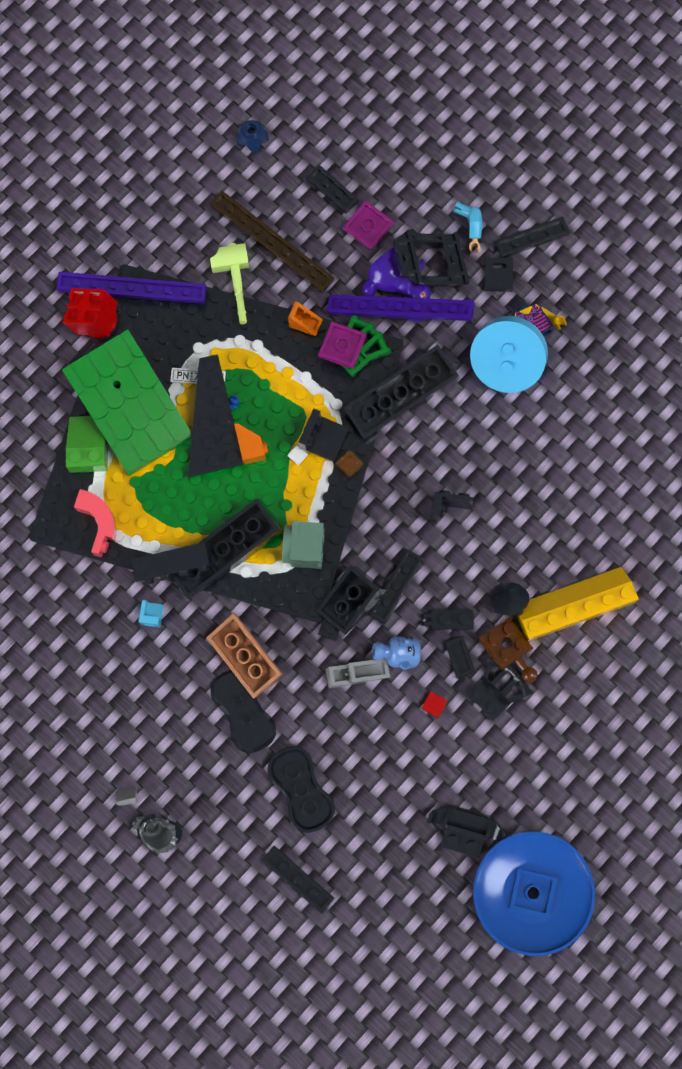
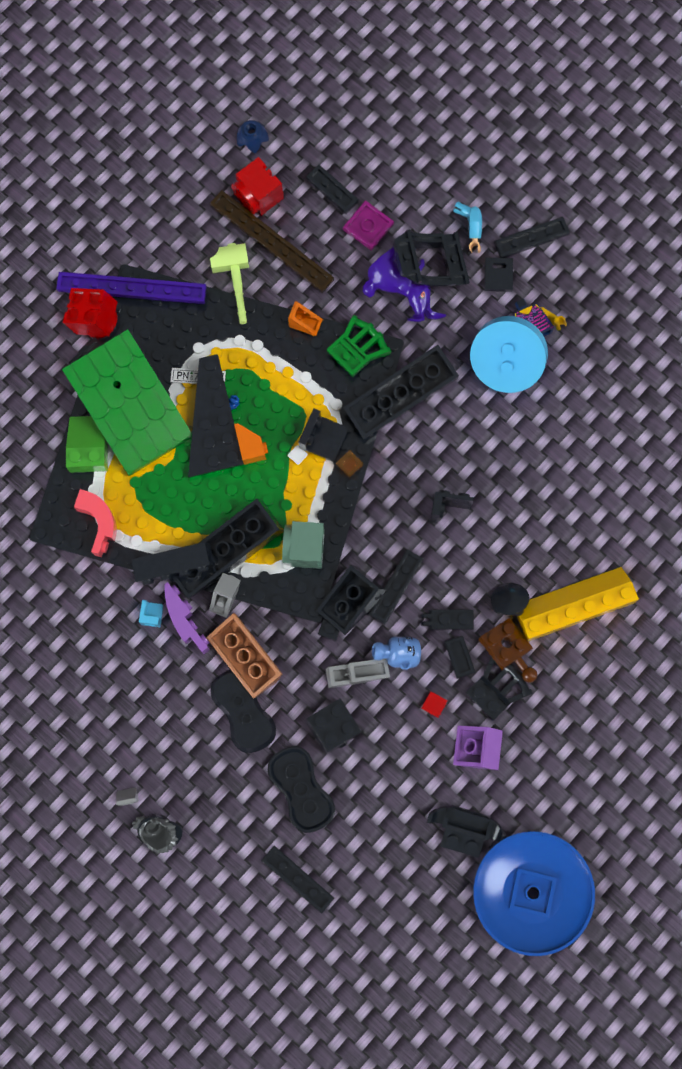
(179, 613): none -> medium lavender slope
(224, 595): none -> light grey slope
(257, 188): none -> red piece
(333, 726): none -> black brick
(342, 345): magenta plate -> none
(401, 307): dark purple plate -> none
(478, 747): none -> medium lavender slope

